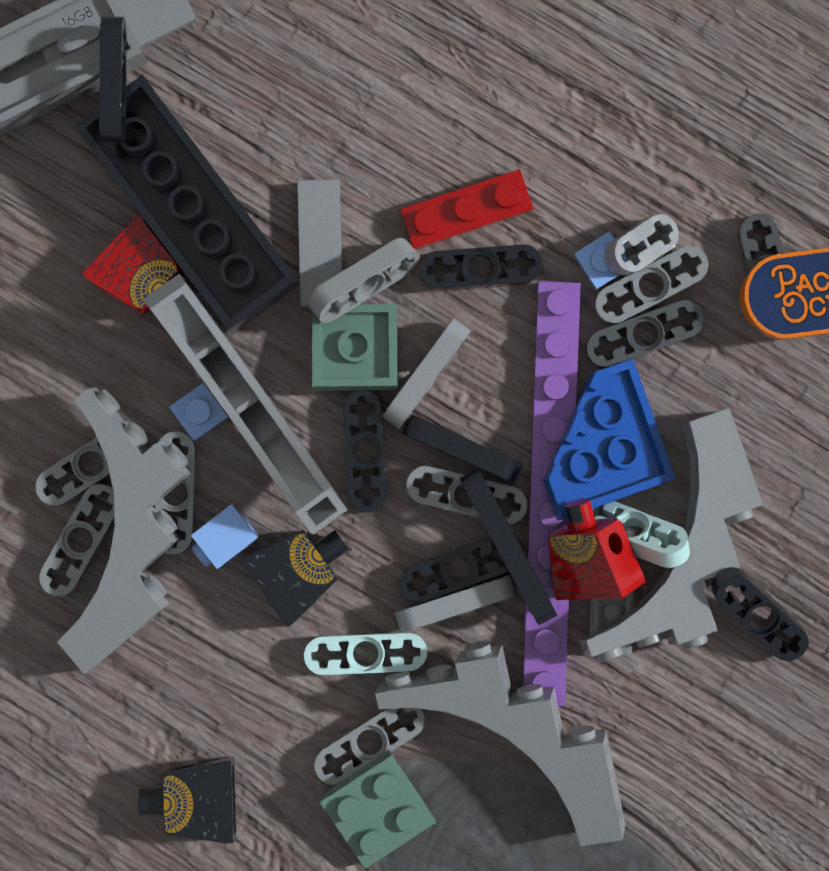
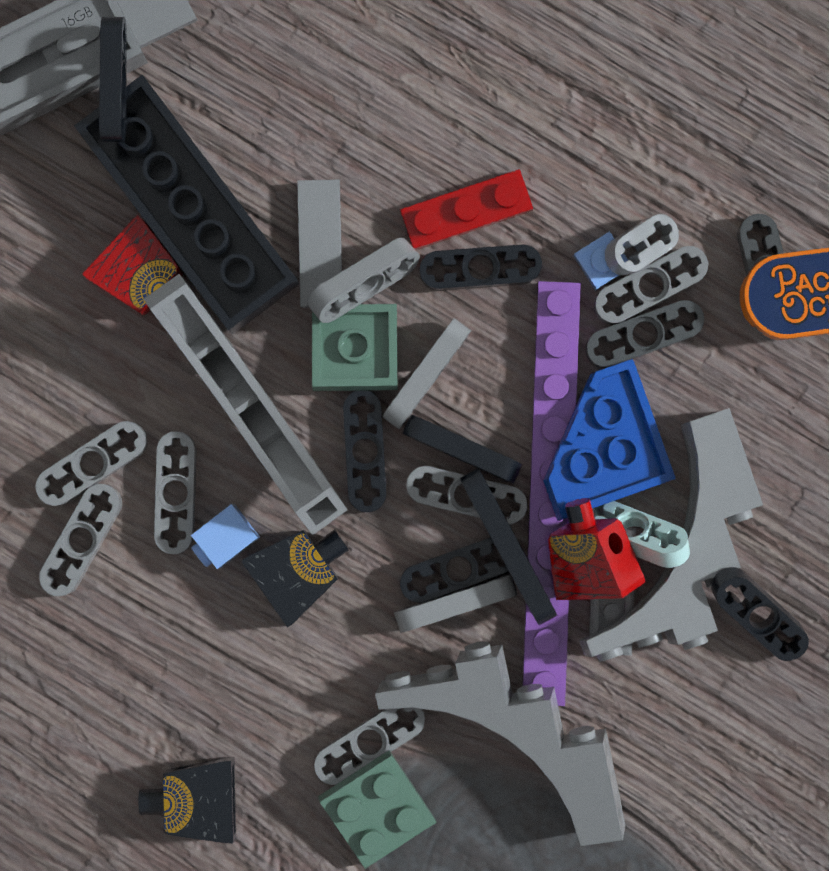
(140, 535): light grey arch -> none
(199, 412): light blue plate -> none
(355, 668): light aqua beam -> none

